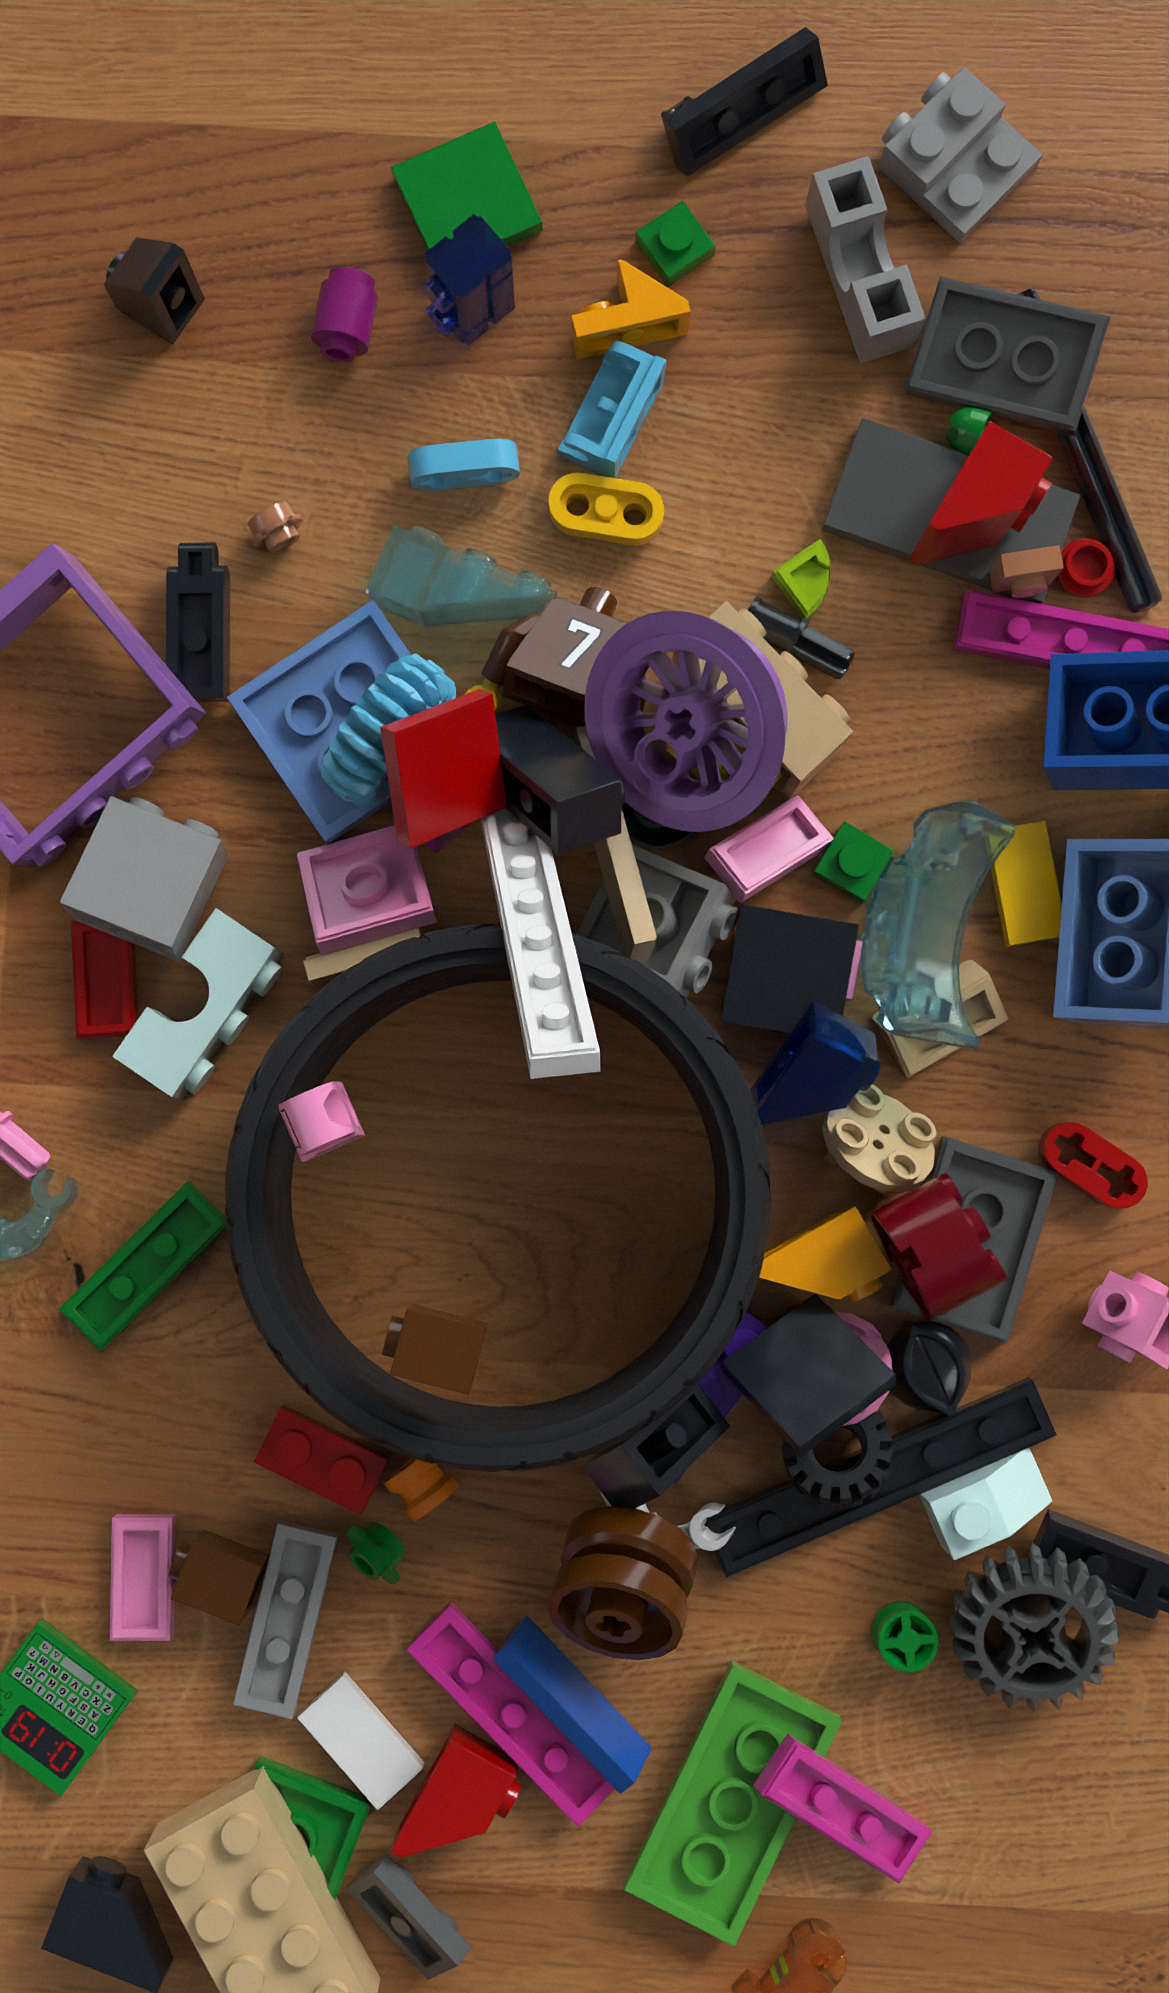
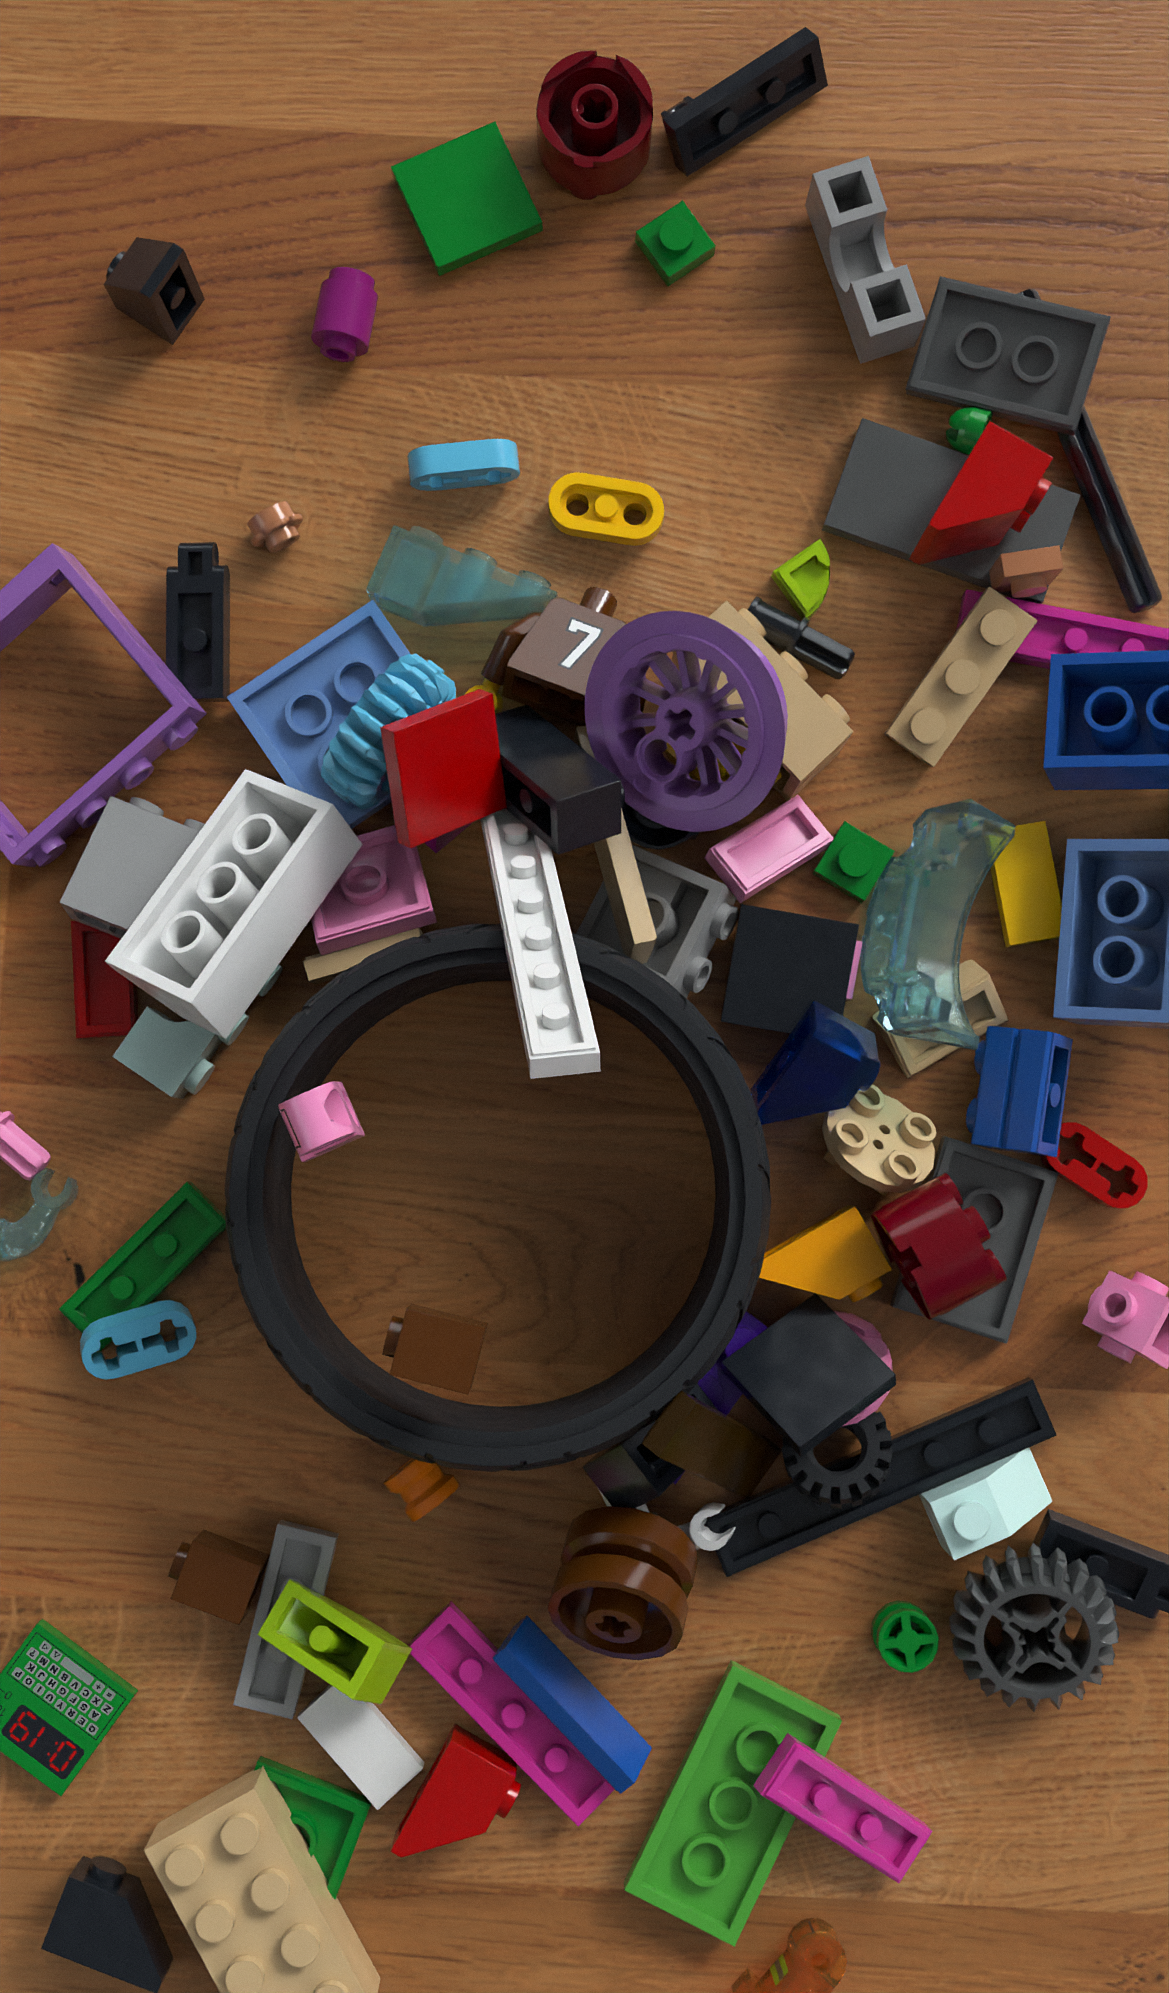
(137, 1339): none -> medium azure beam
(140, 1584): bright pink tile -> none
(236, 901): none -> white slope
(321, 1459): red plate -> none
(335, 1643): none -> lime slope
(376, 1552): green plate -> none
(408, 1917): dark grey plate -> none
(469, 281): clear blue brick -> none
(594, 123): none -> dark red brick
(614, 409): medium azure hinge -> none
(645, 316): light orange slope -> none
(711, 1445): none -> dark brown tile
(930, 1366): black hat -> none
(957, 153): light grey plate -> none
(960, 676): none -> tan plate
(1020, 1090): none -> blue brick
(1086, 568): red plate -> none

